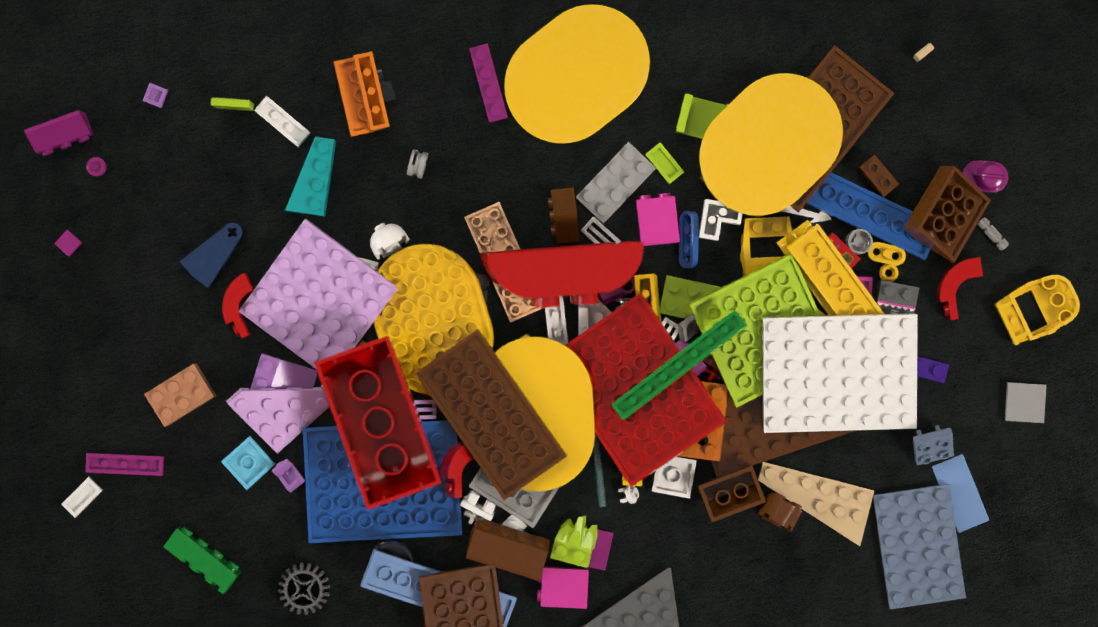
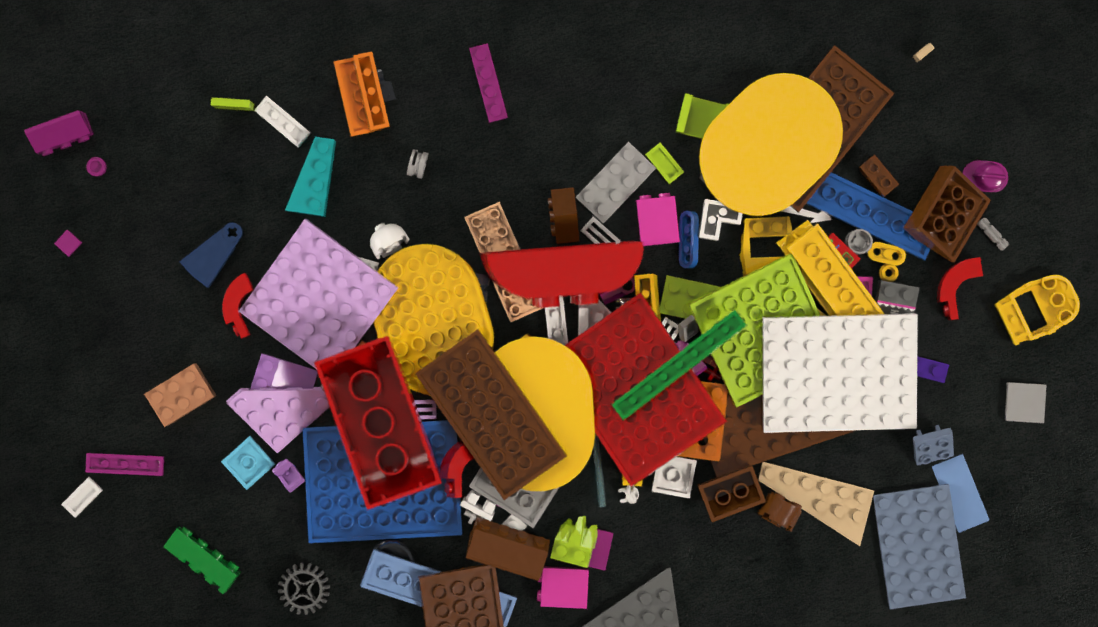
(155, 95): medium lavender plate -> none
(577, 74): yellow tile -> none

